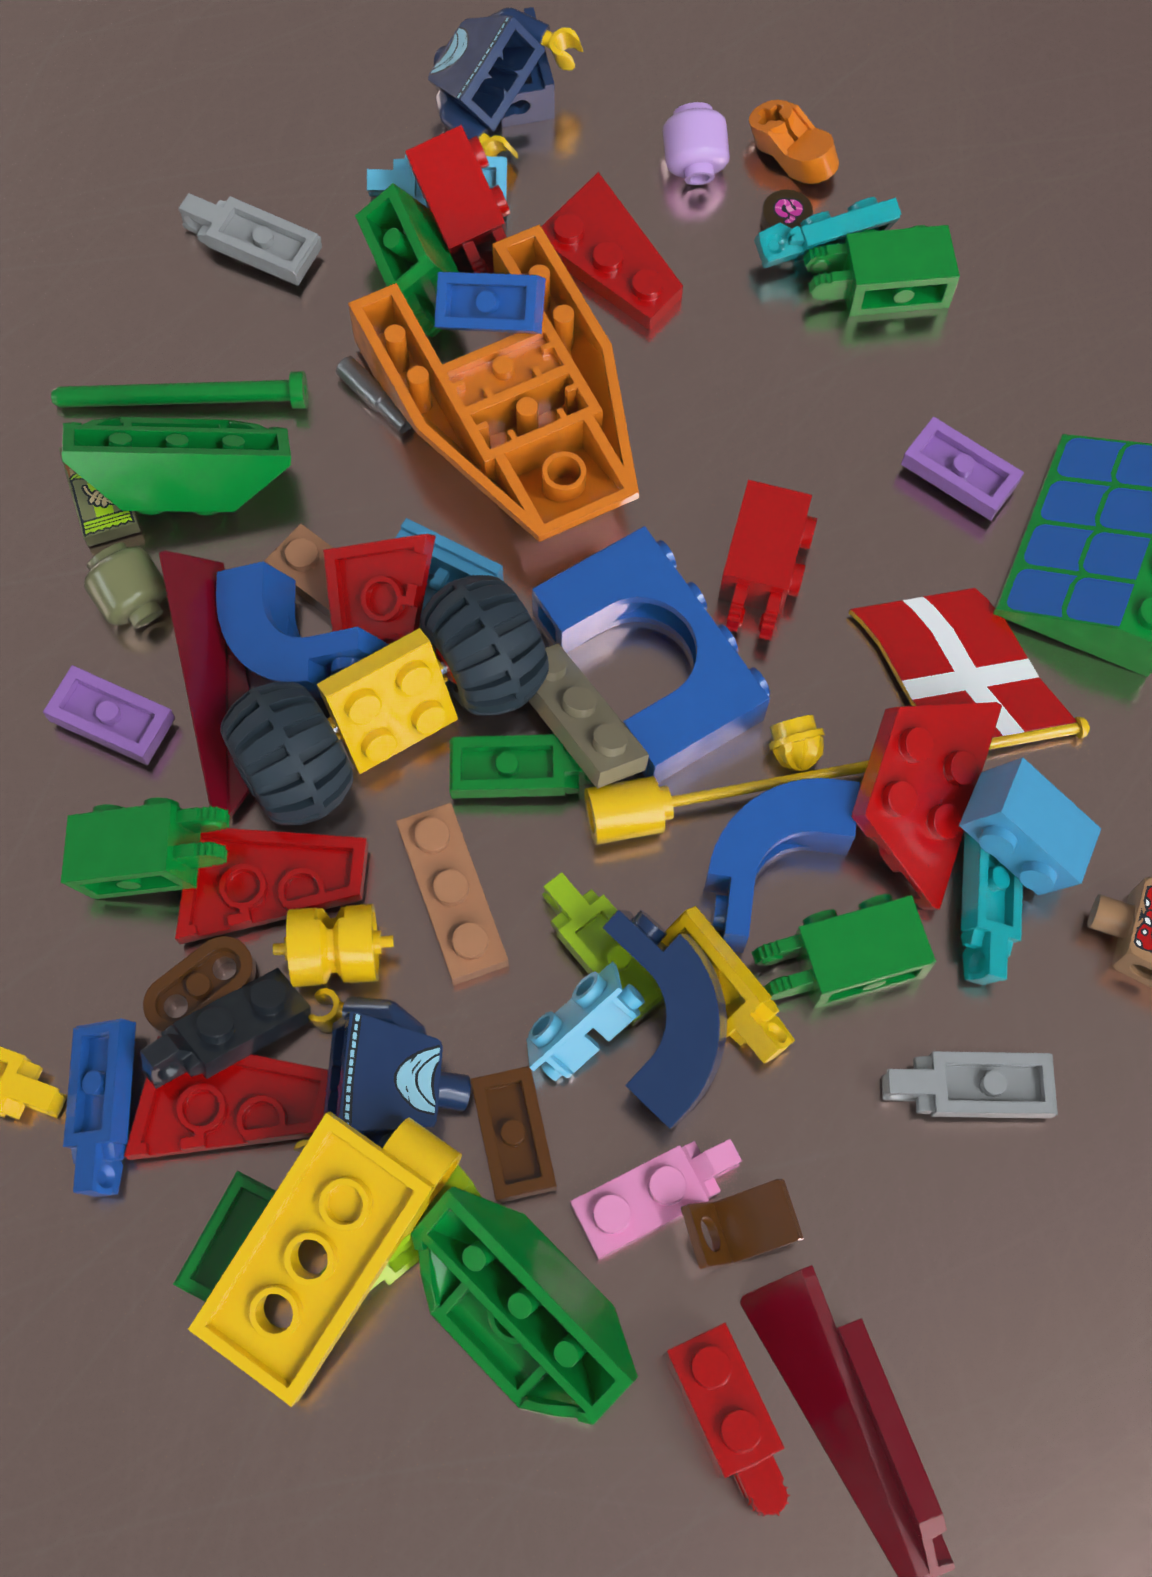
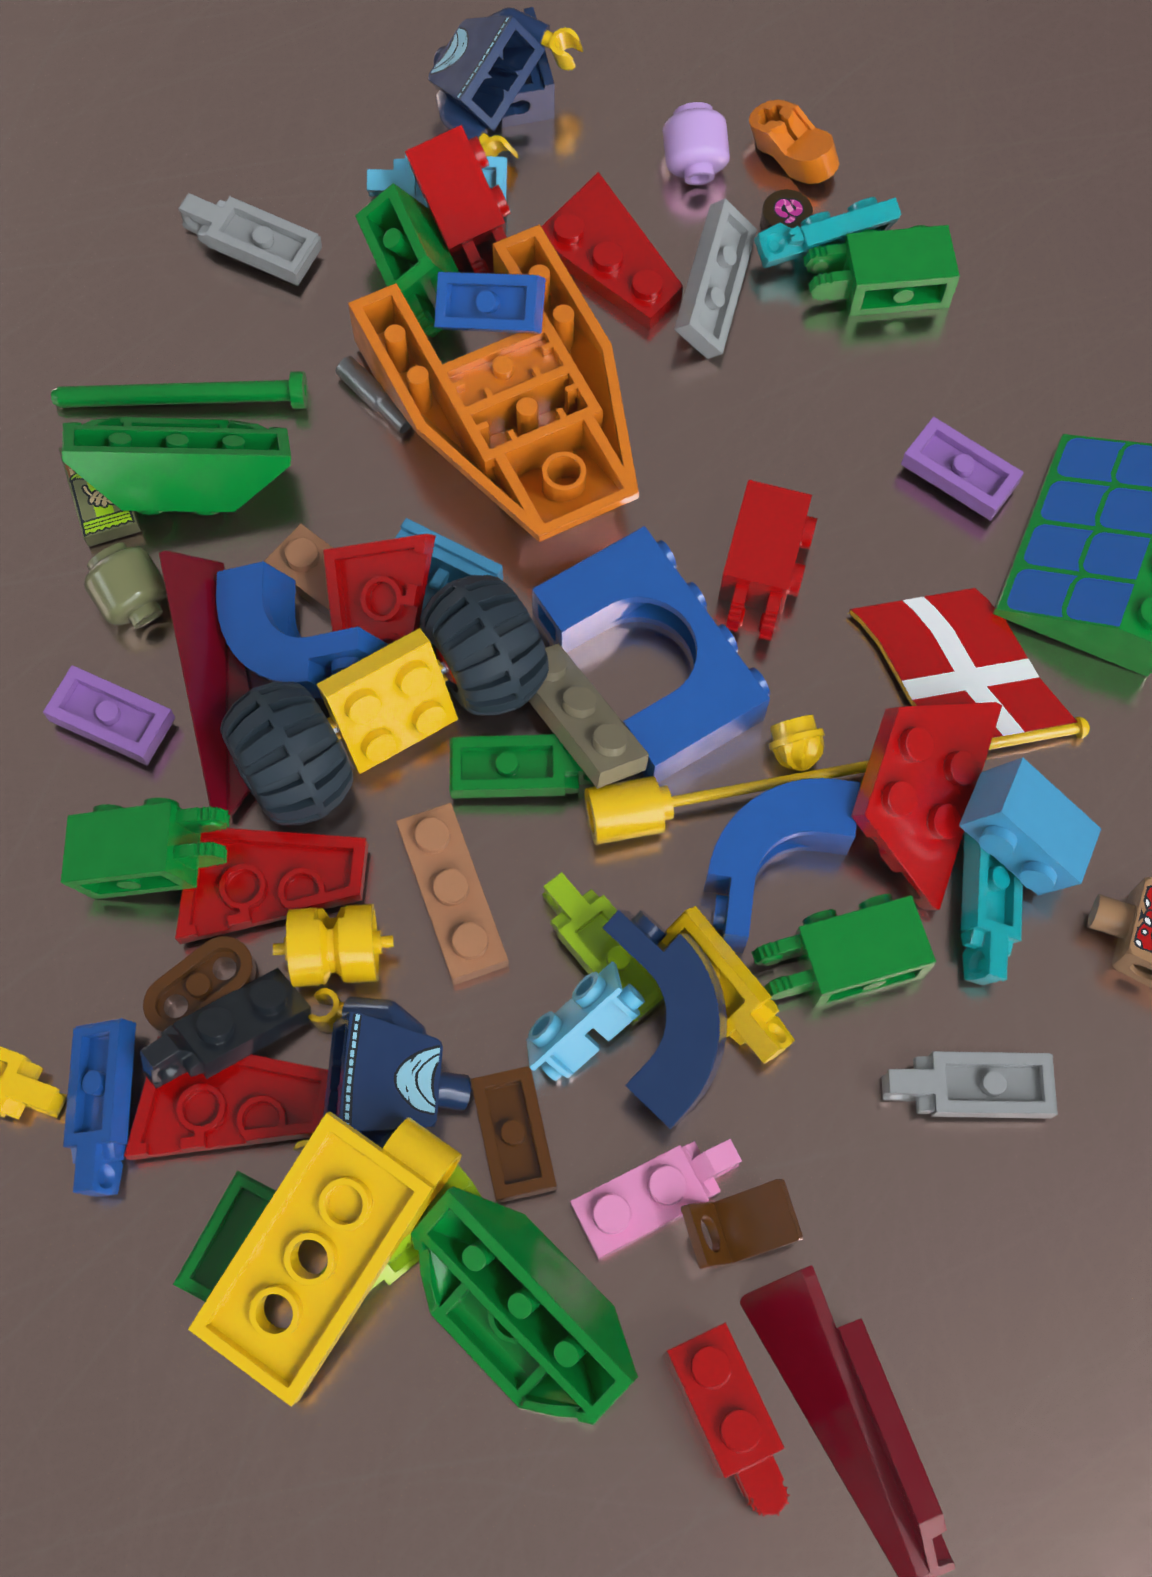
(715, 279): none -> light grey plate

